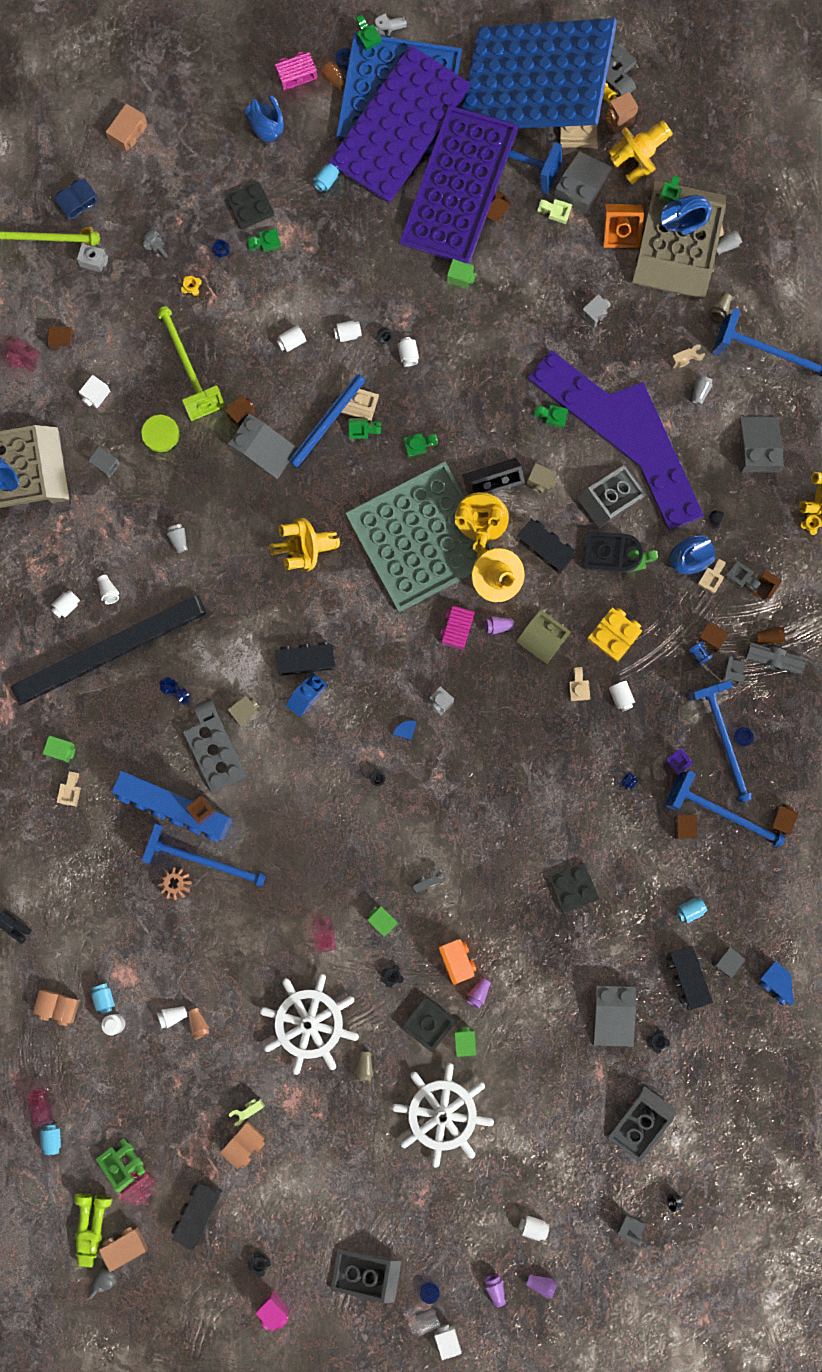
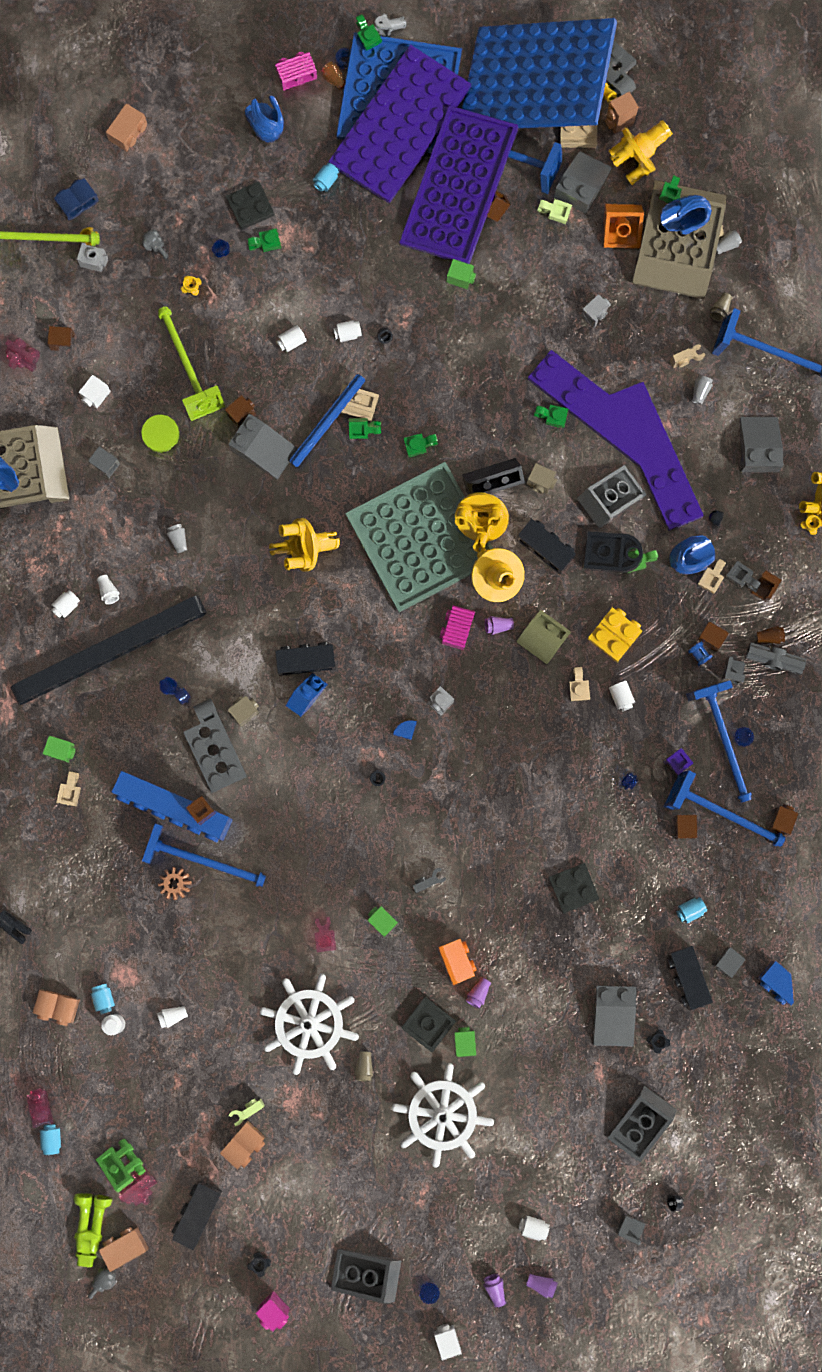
(198, 1025): nougat cone -> none
(387, 974): black plate -> none
(408, 352): white brick -> none
(424, 1322): clear brick -> none

